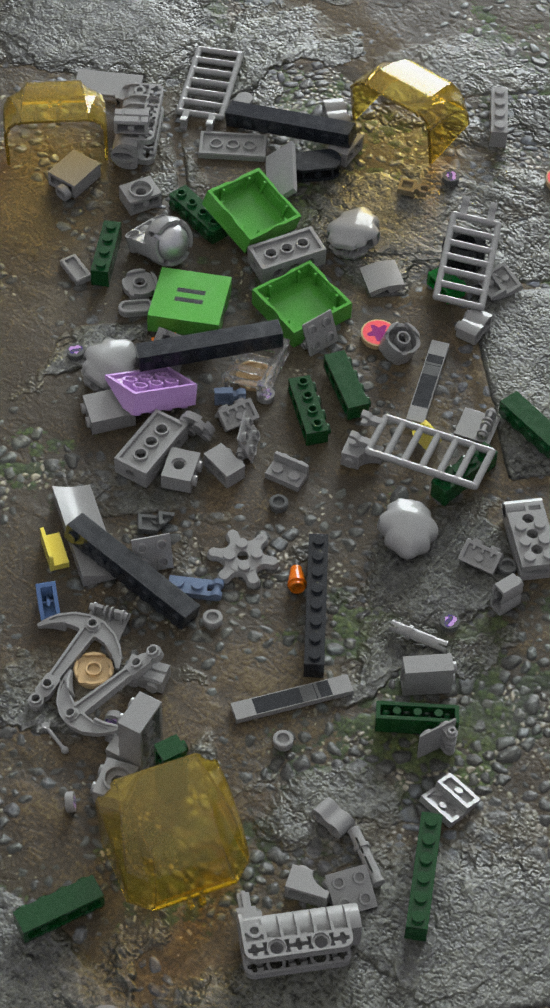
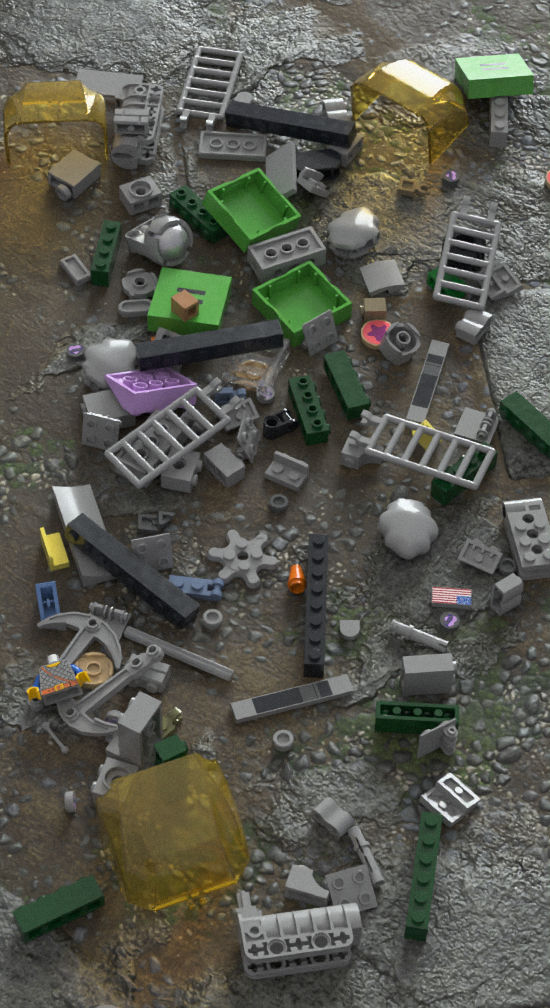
(57, 681): none -> torso
(100, 430): none -> light grey hinge
(169, 722): none -> olive plate
(179, 653): none -> light grey axle
(184, 305): none -> medium nougat brick
(204, 394): none -> light grey bar
(278, 423): none -> black piece
(311, 180): none -> light grey bracket
(349, 629): none -> light grey tile
(373, 309): none -> dark tan brick
(451, 597): none -> tile
(494, 76): none -> bright green tile

